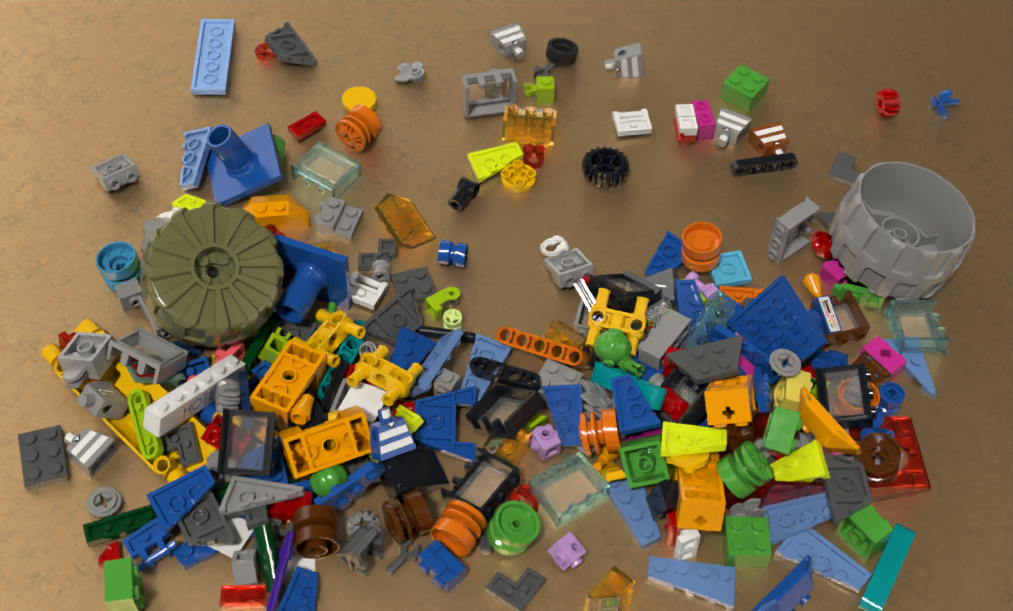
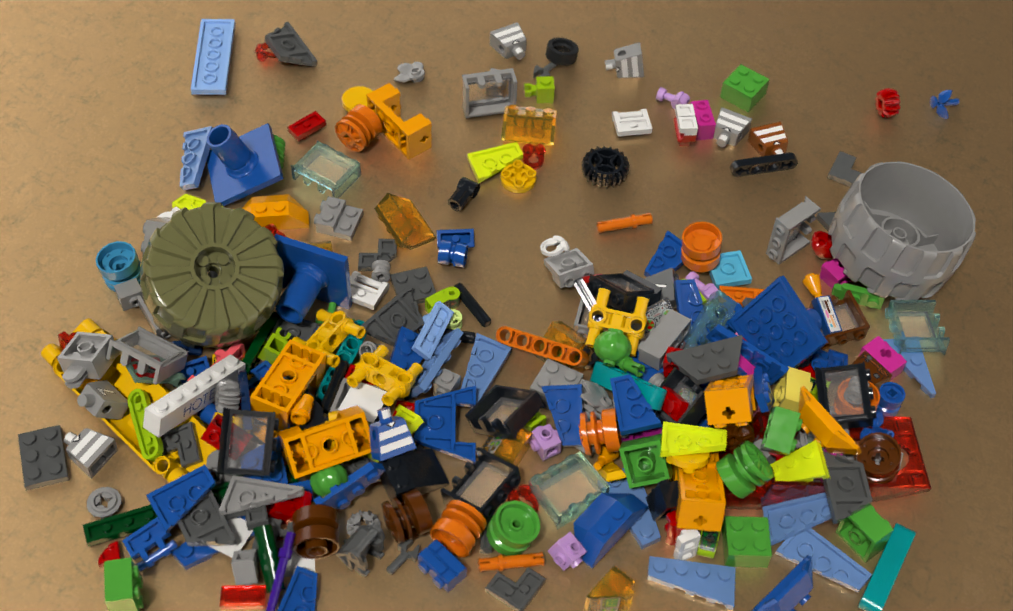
(116, 172): light grey plate -> none
(409, 136): none -> light orange plate
(433, 329): none -> light blue piece
(456, 235): none -> blue slope
(473, 305): none -> black axle
(503, 376): black beam -> none
(513, 561): none -> orange pin
(606, 523): none -> blue wedge
(626, 222): none -> orange pin
(679, 98): none -> lavender leg
(708, 543): none -> leg
(747, 509): light grey plate -> none
(793, 363): light grey gear -> none

